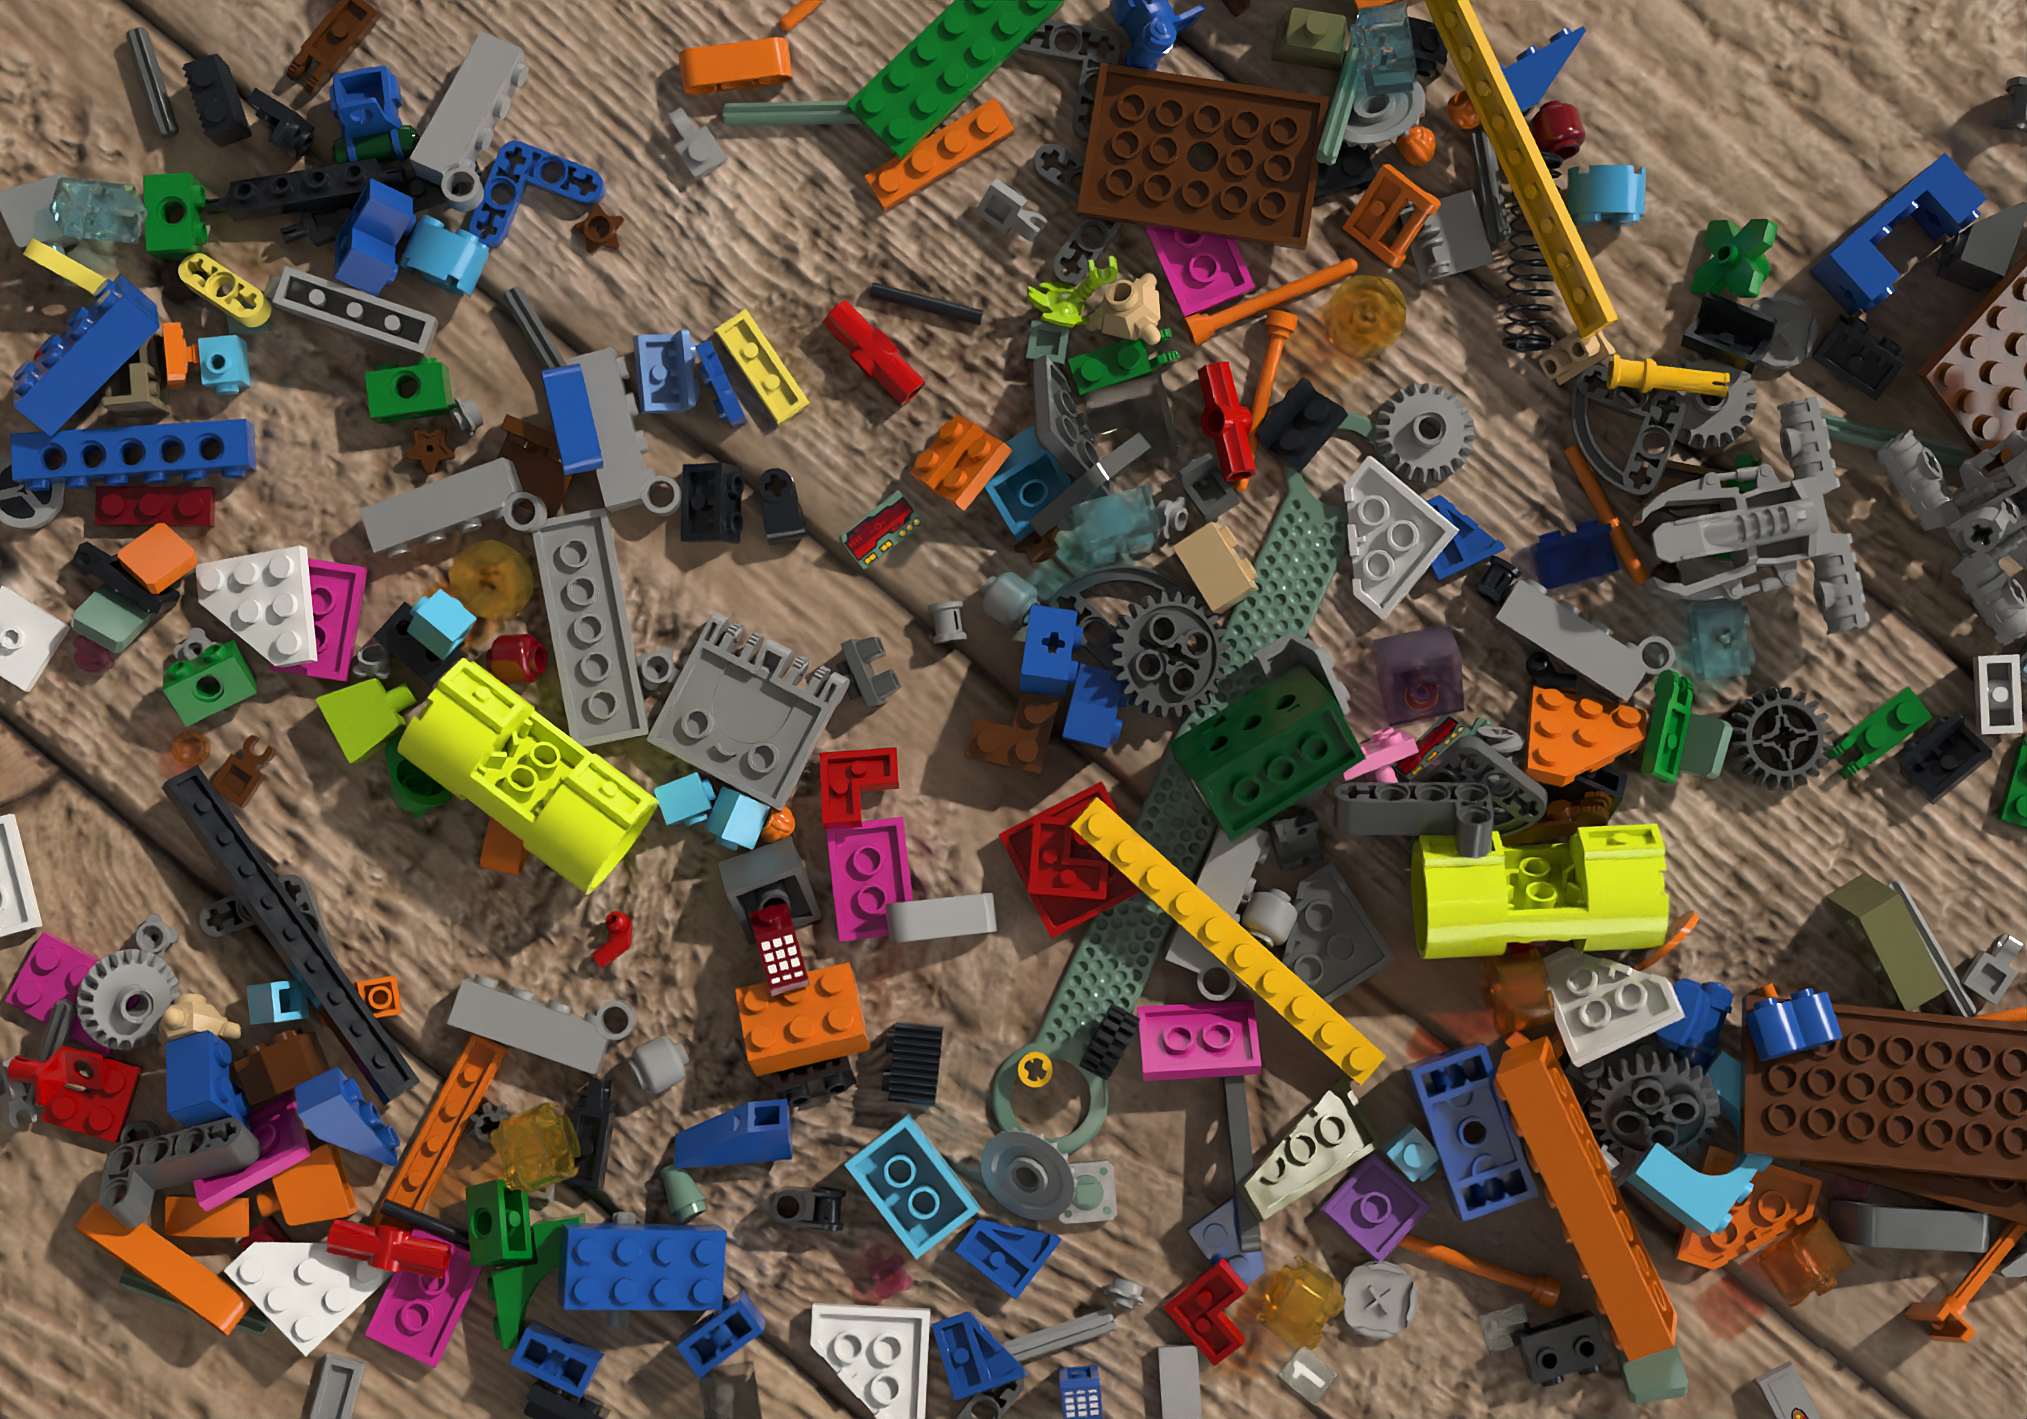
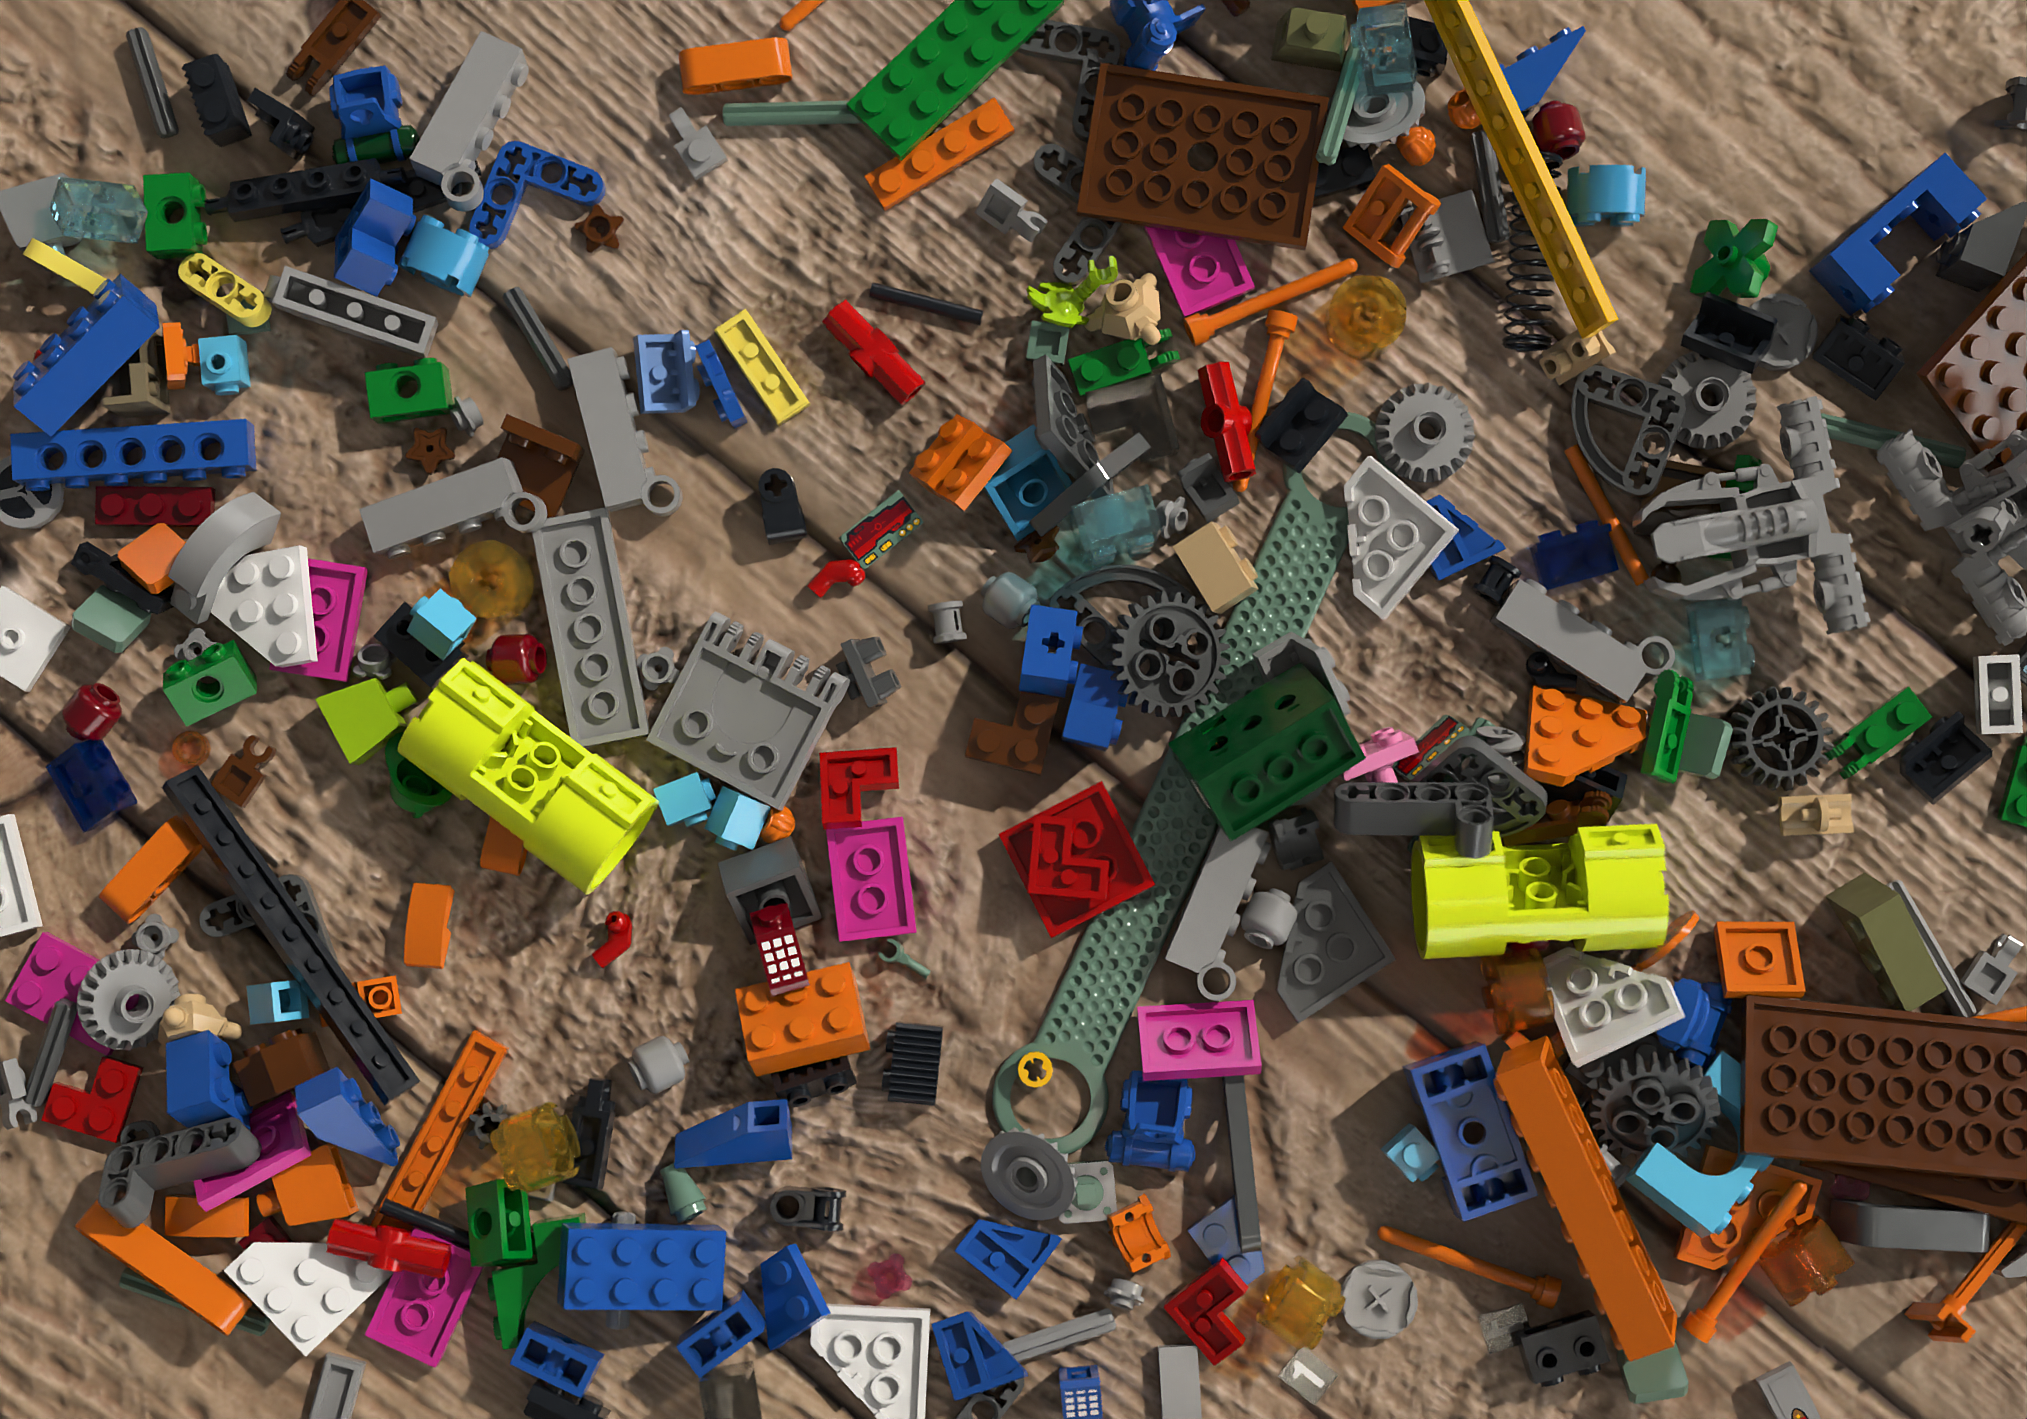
(56, 1072): red bracket -> none
(91, 656): clear pink plate -> none
(91, 783): none -> clear blue bracket
(92, 712): none -> dark red head
(151, 870): none -> orange beam
(215, 547): none -> light grey arch
(426, 925): none -> orange slope
(536, 1026): light grey hinge -> none
(572, 419): blue beam -> none
(711, 503): black bracket -> none
(790, 1296): none -> blue wing
(836, 571): none -> red arm
(905, 960): none -> sand green hand
(912, 1185): medium azure brick -> none
(941, 917): light grey beam -> none
(1109, 1042): black tyre -> none
(1137, 1235): none -> orange piece
(1153, 1125): none -> blue piece
(1227, 941): yellow plate -> none
(1314, 1150): wing -> none
(1376, 1208): medium lavender plate -> none
(1419, 674): slope -> none
(1647, 375): yellow pin -> none
(1703, 1320): none -> orange piece
(1759, 959): none -> orange plate
(1792, 1025): blue brick -> none
(1815, 814): none -> tan hips

